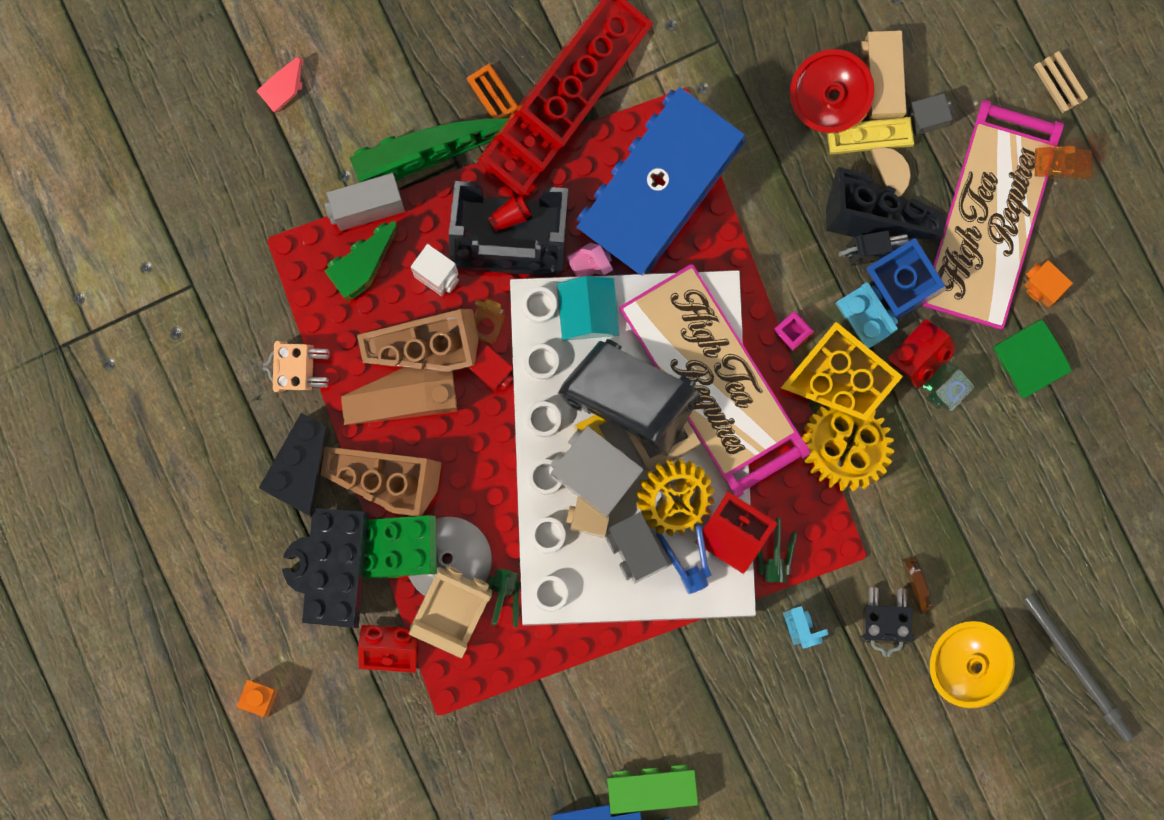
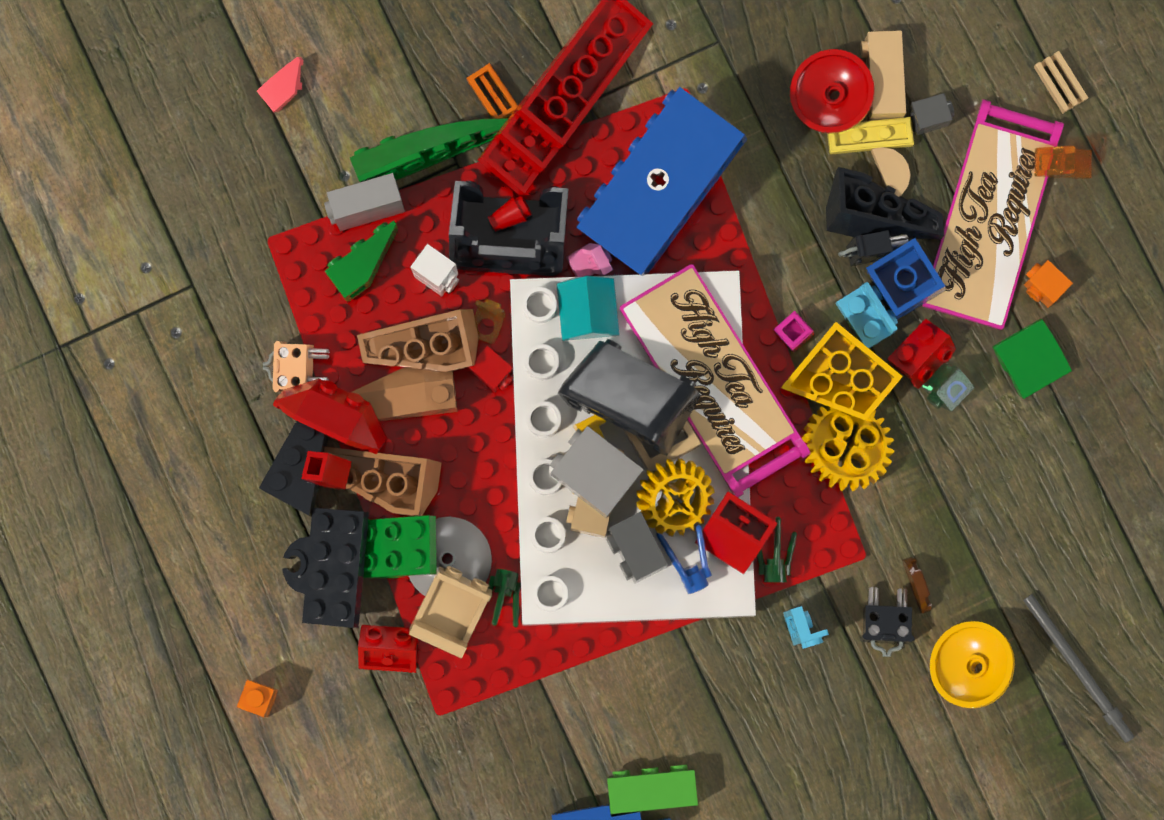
(326, 470): none -> red brick
(334, 413): none -> red wedge

